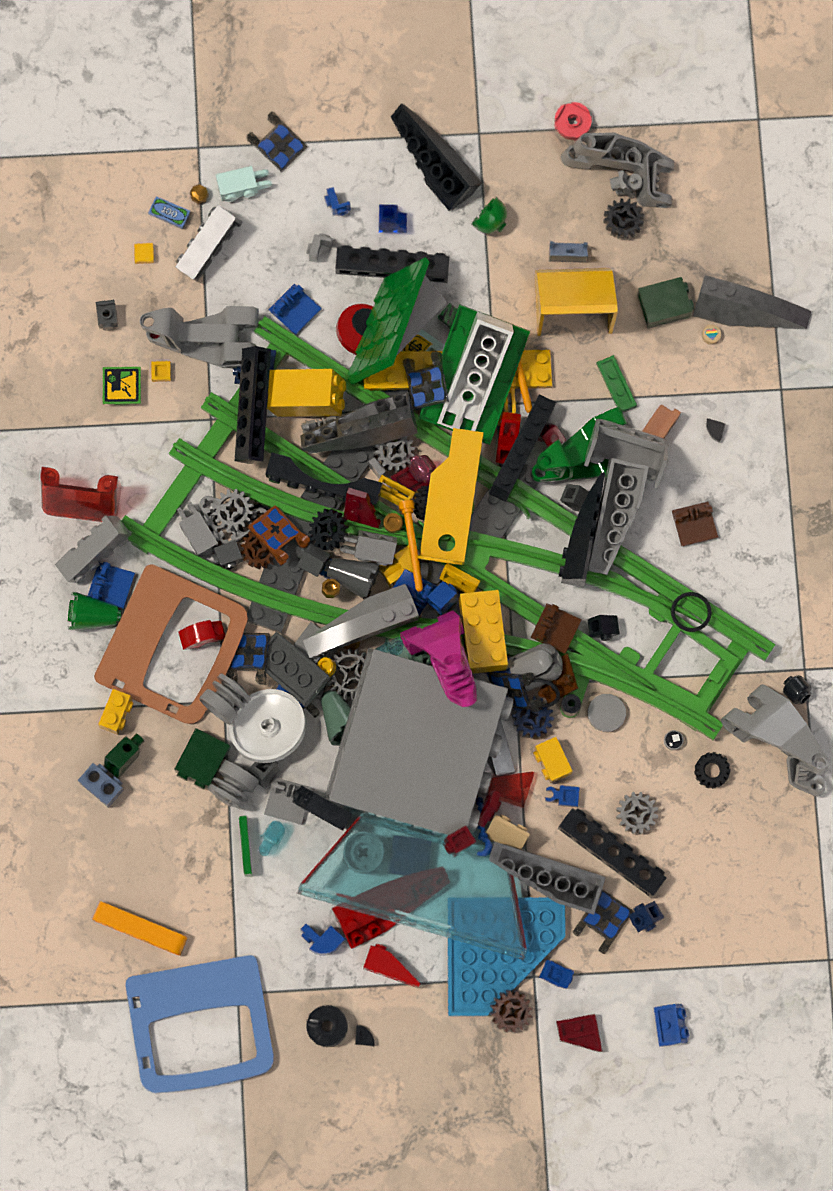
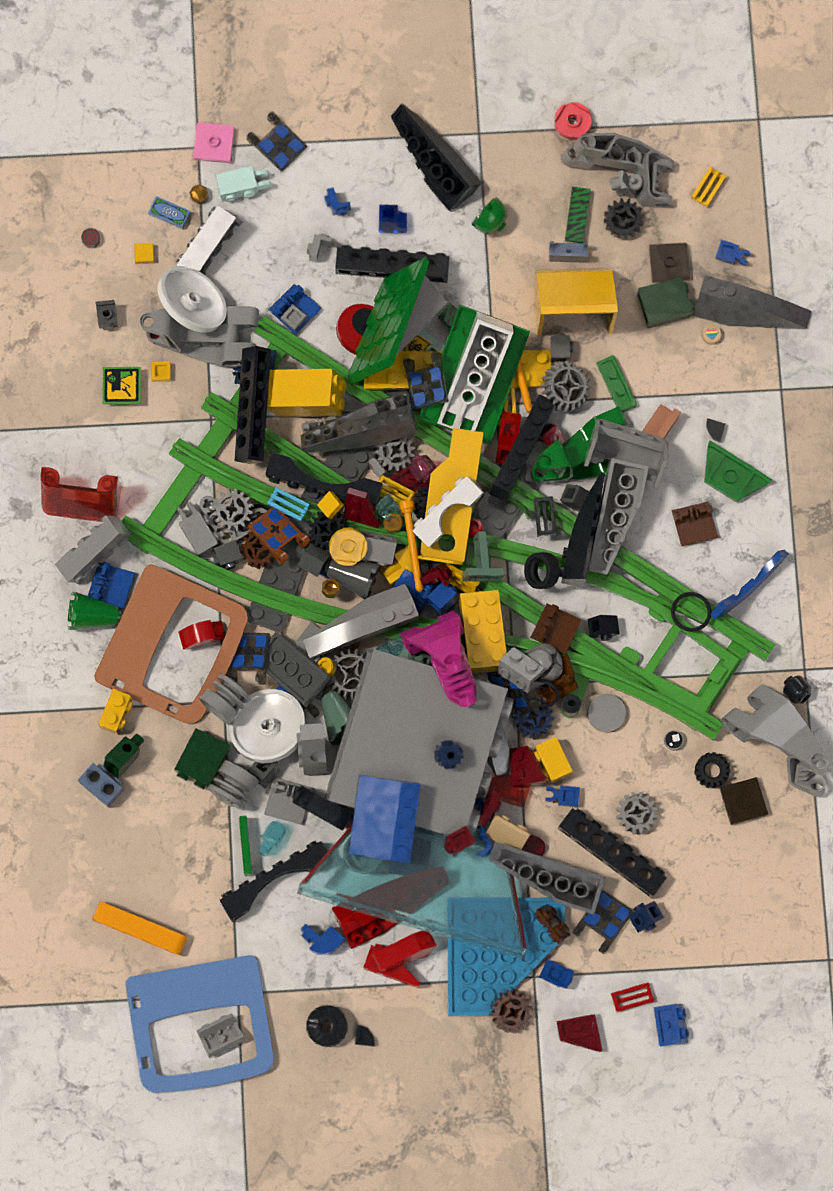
(90, 237): none -> dark grey tile
(192, 299): none -> white dish
(213, 142): none -> bright pink plate
(220, 1035): none -> light grey bracket
(239, 902): none -> black arch
(274, 497): none -> medium azure tile
(293, 317): none -> light grey tile
(312, 749): none -> light grey arch
(330, 504): none -> yellow tile
(348, 546): none -> yellow tile
(384, 818): none -> blue slope
(385, 505): none -> clear light blue tile
(405, 950): none -> red slope
(430, 528): none -> white arch
(437, 573): none -> dark red bracket
(441, 754): none -> dark blue brick
(475, 526): none -> red tile
(482, 572): none -> sand green bracket
(519, 669): none -> light grey bracket
(525, 768): none -> dark red wing
(535, 845): none -> dark red tile
(546, 532): none -> black tile
(548, 915): none -> reddish brown hinge
(552, 570): none -> black tyre
(560, 348): none -> dark grey brick
(568, 371): none -> light grey gear
(577, 215): none -> tile
(616, 1002): none -> red tile
(669, 262): none -> dark brown plate
(715, 174): none -> yellow tile
(729, 252): none -> blue plate
(731, 474): none -> green wing
(732, 601): none -> blue tile
(743, 801): none -> dark brown plate

